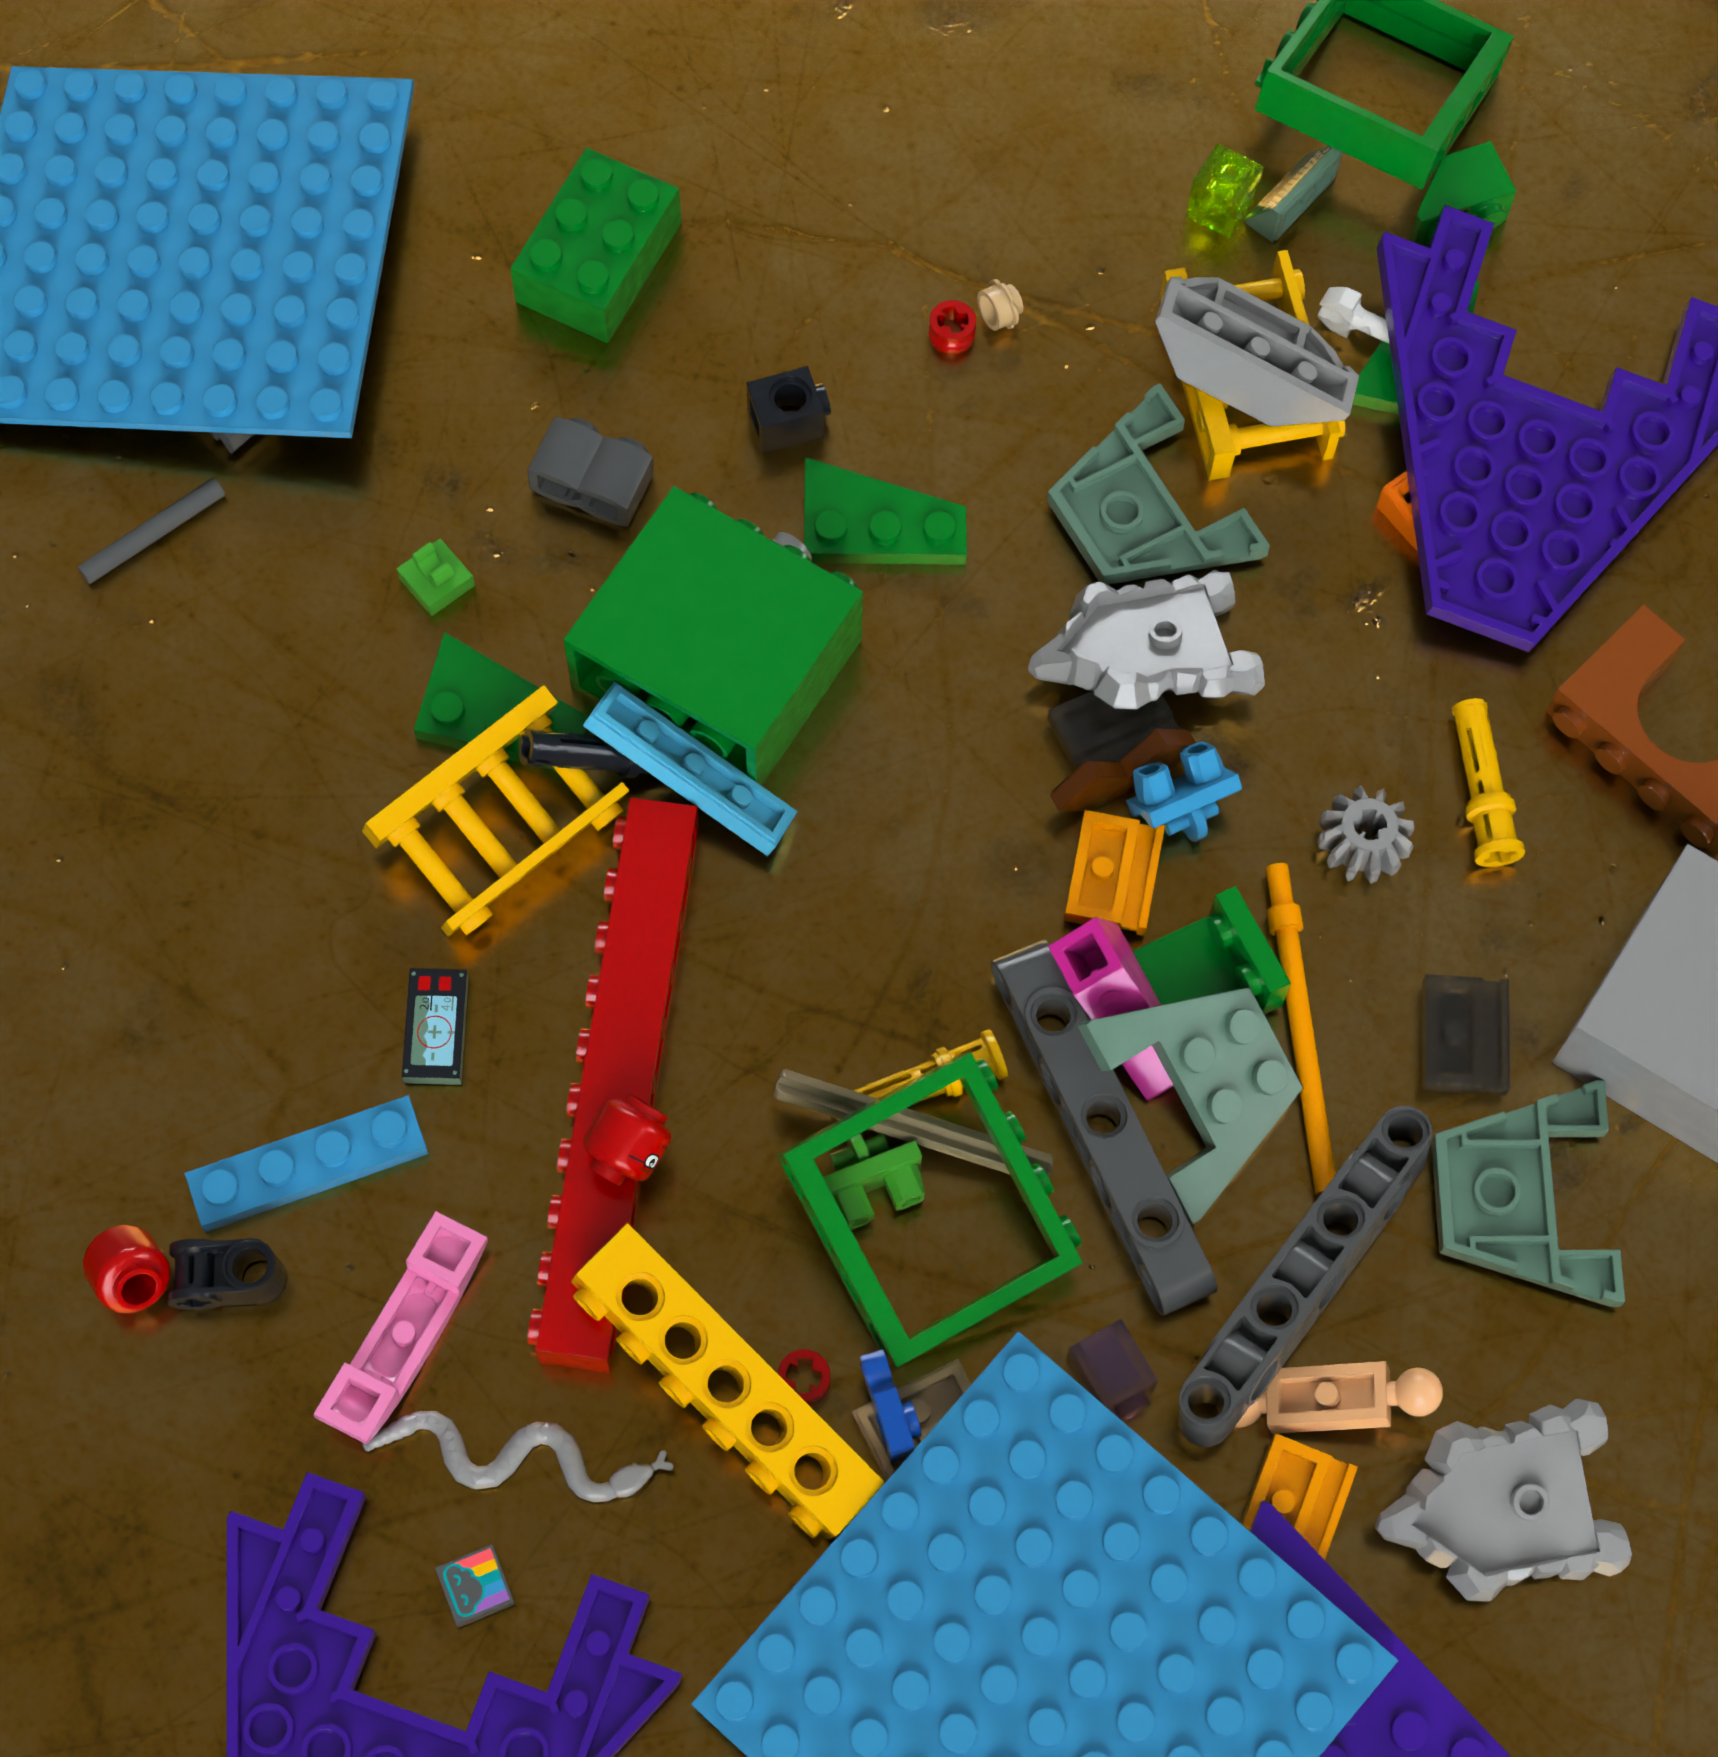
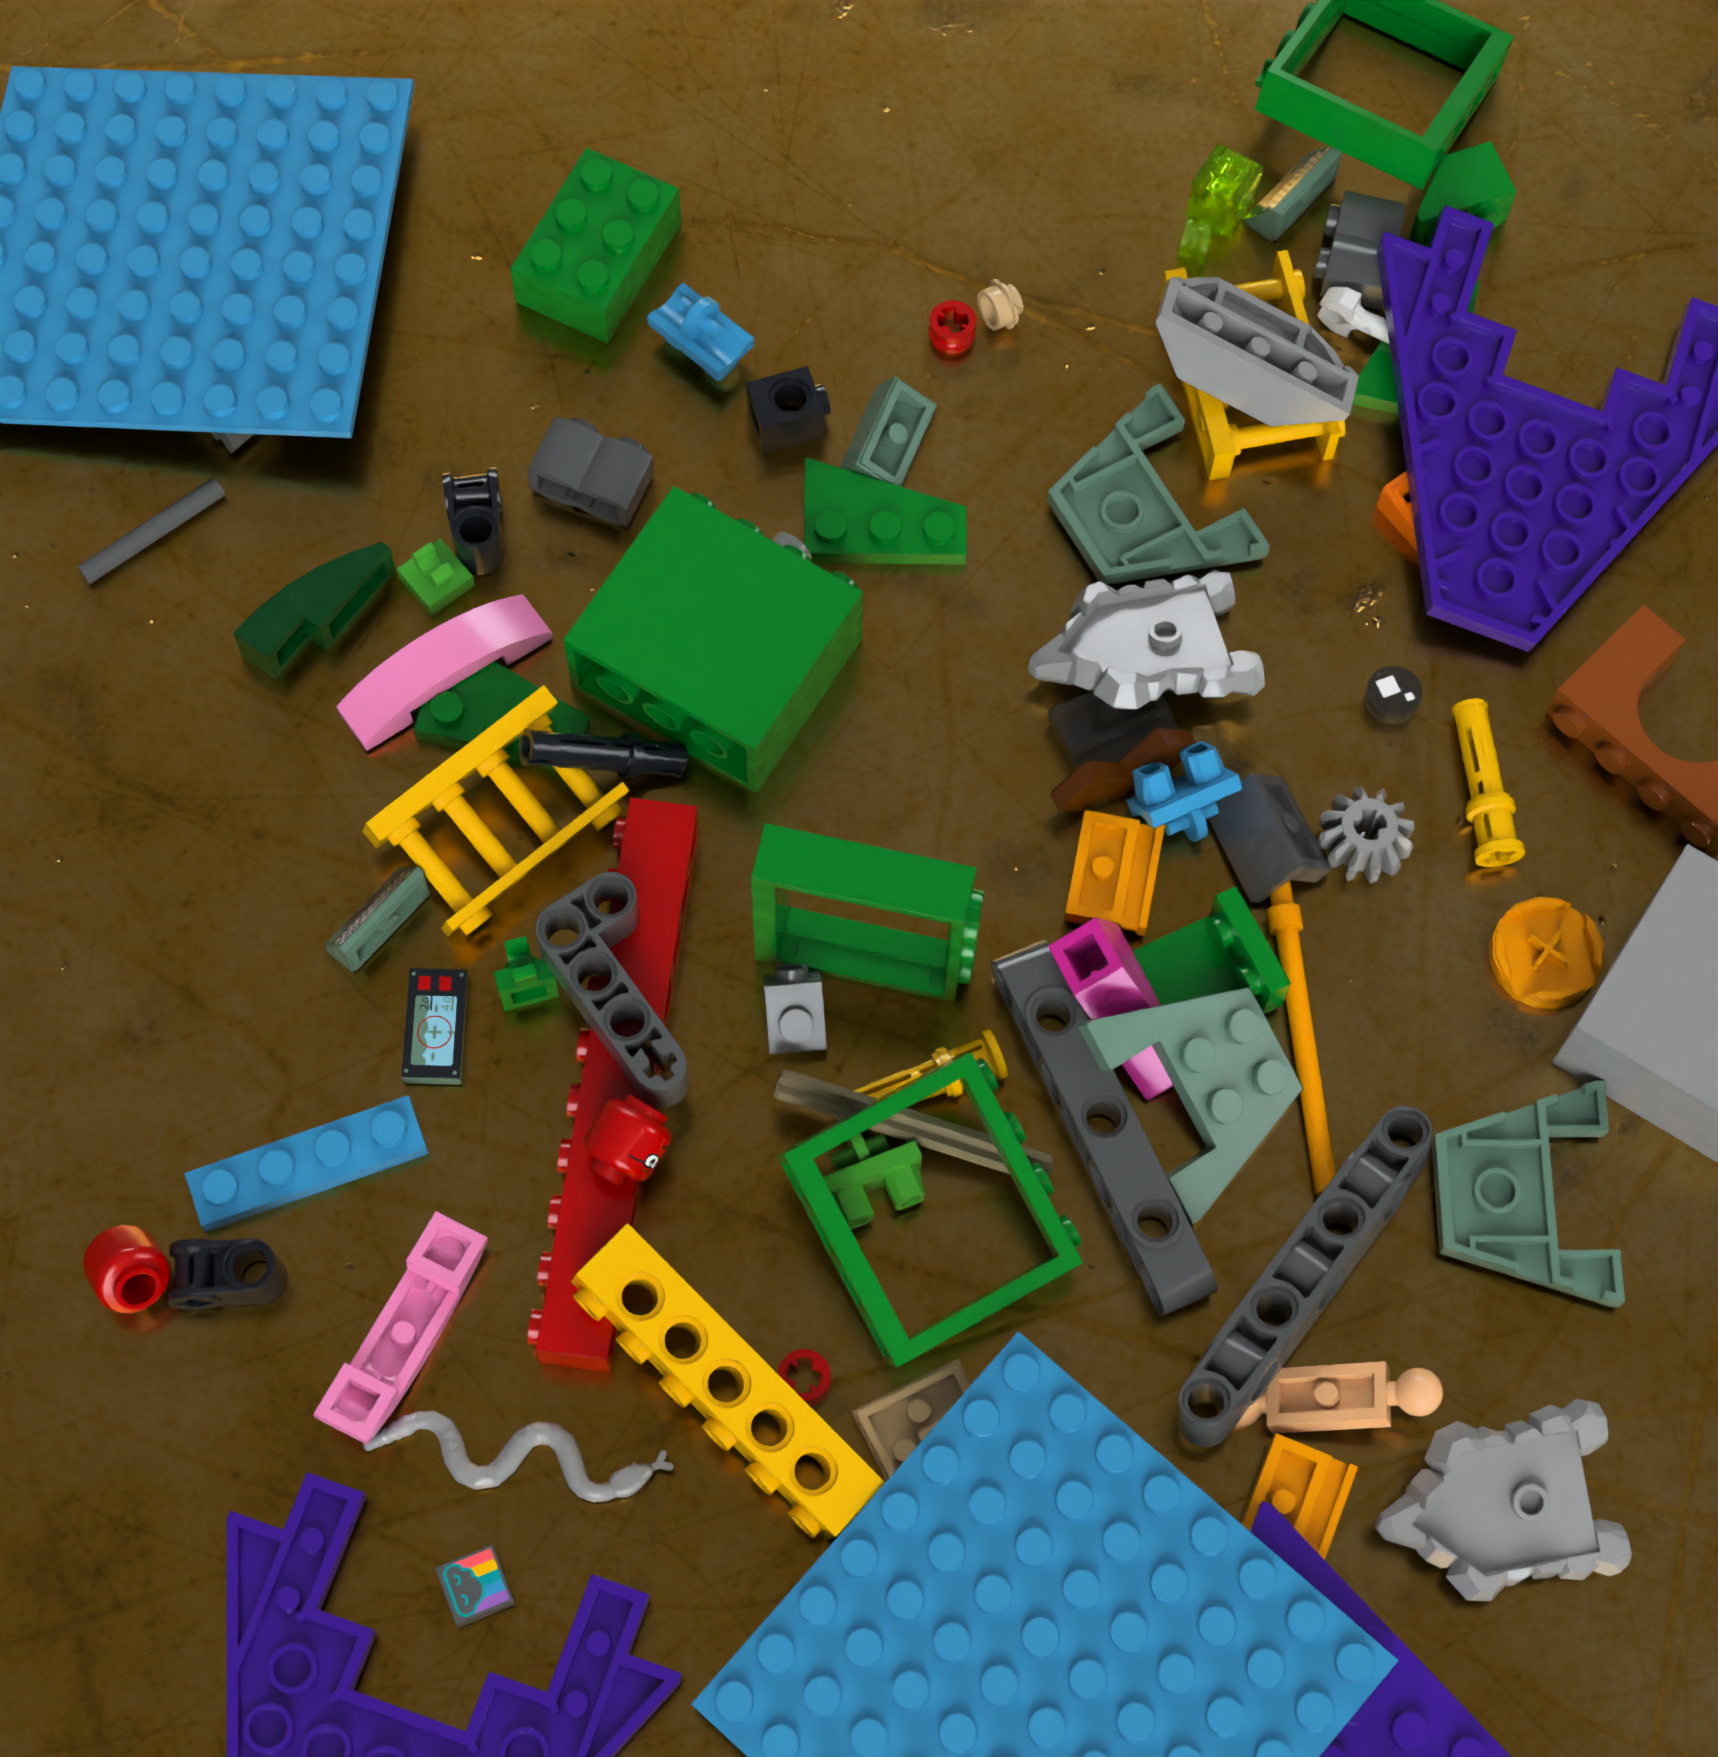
(314, 608): none -> dark green slope
(378, 917): none -> sand green slope
(437, 662): none -> bright pink slope
(473, 513): none -> black piece
(524, 977): none -> green plate
(620, 998): none -> dark grey beam
(690, 768): medium azure tile -> none
(701, 331): none -> dark azure hips
(794, 1009): none -> bracket
(873, 879): none -> green window
(889, 432): none -> sand green slope
(895, 1420): blue plate -> none
(1113, 1370): brick -> none
(1196, 240): none -> clear neon green bush
(1267, 837): none -> flat silver panel
(1353, 251): none -> dark grey brick
(1393, 694): none -> clear smoke tile
(1465, 1035): clear smoke plate -> none
(1546, 953): none -> light orange tile

